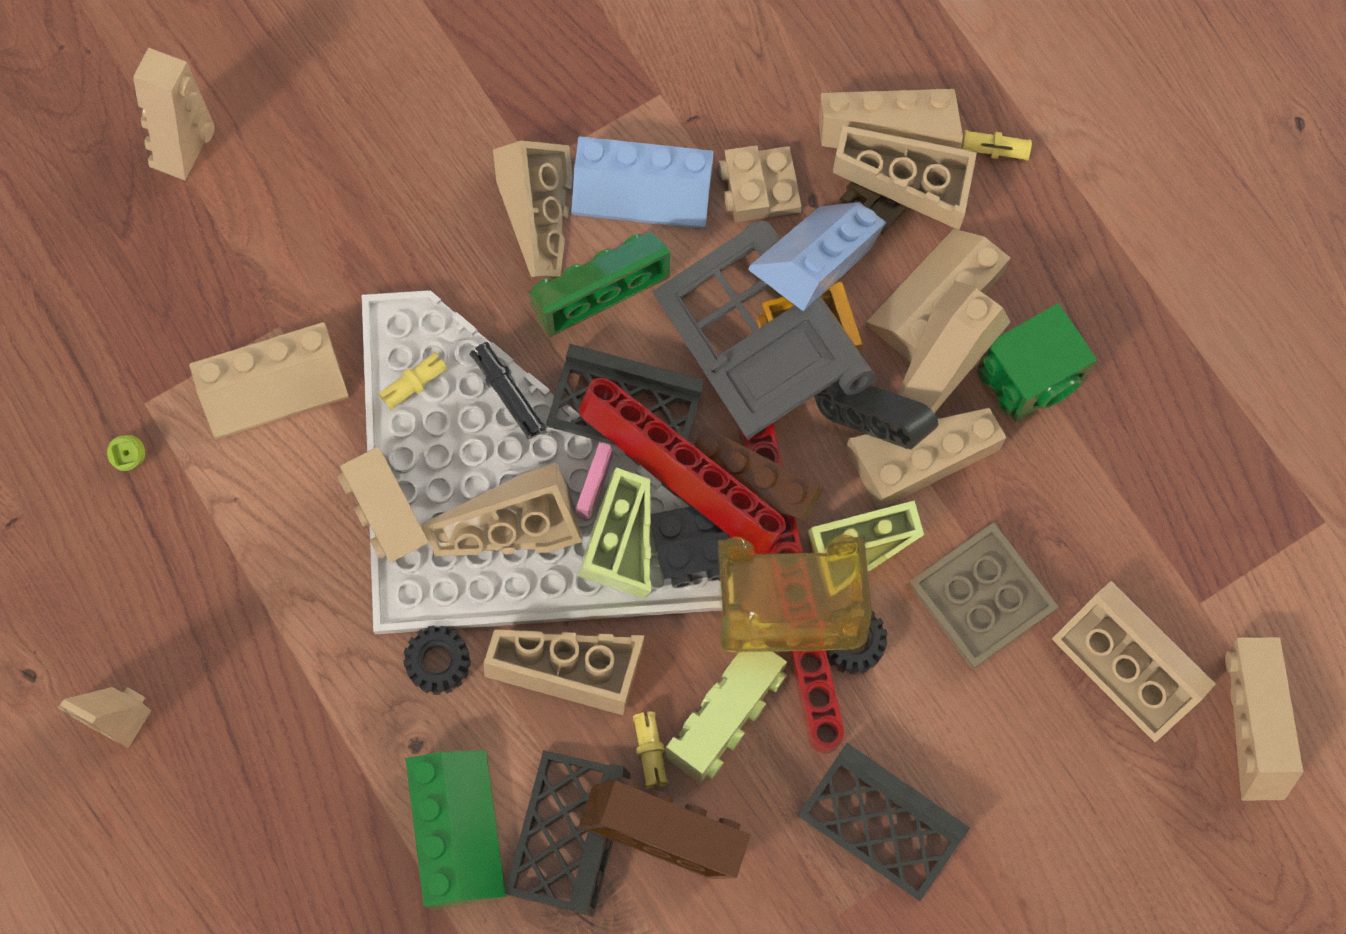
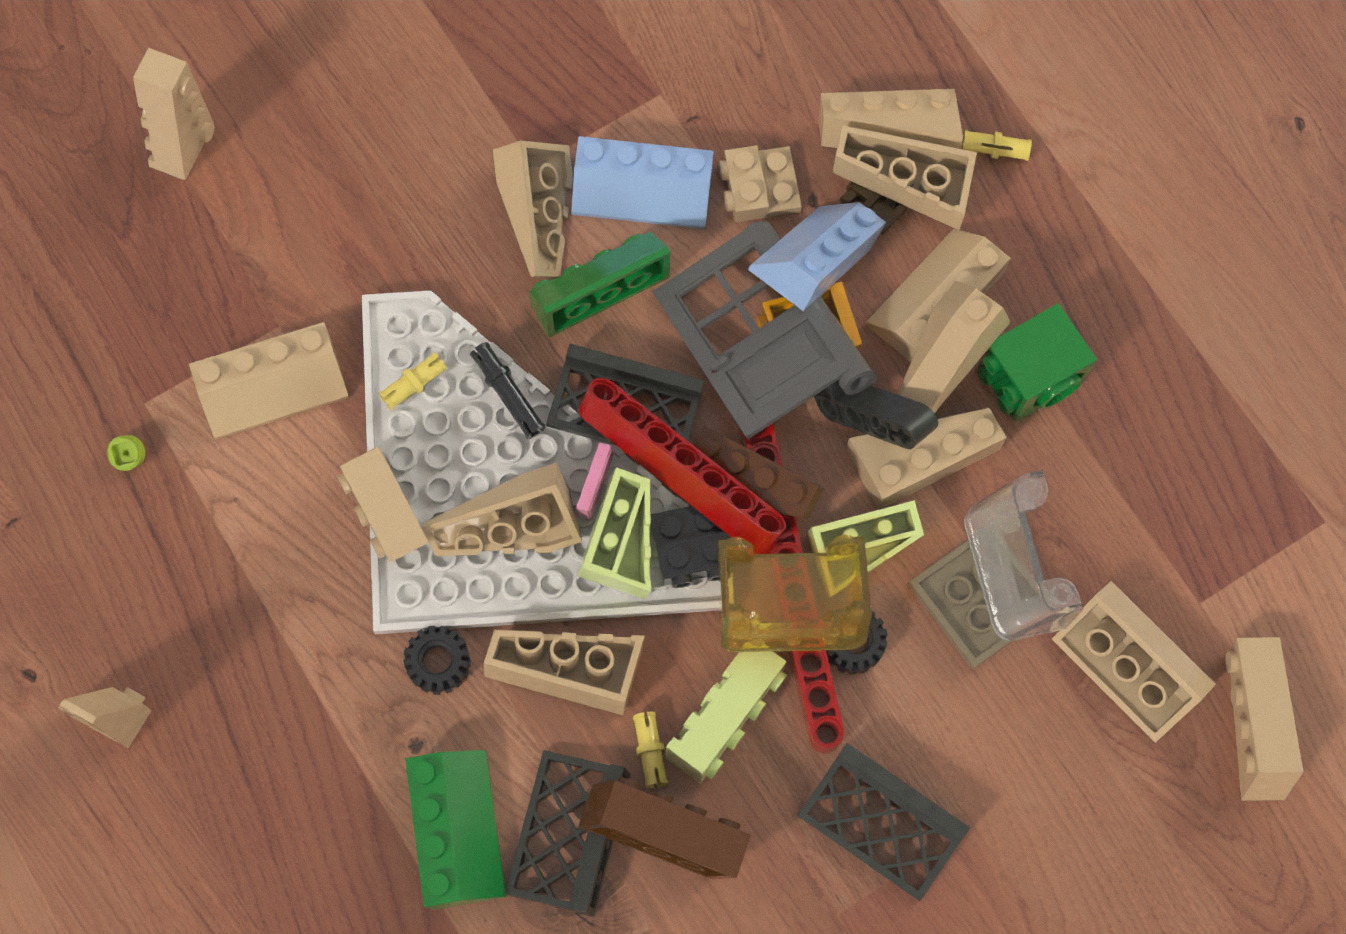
(1008, 564): none -> clear windscreen

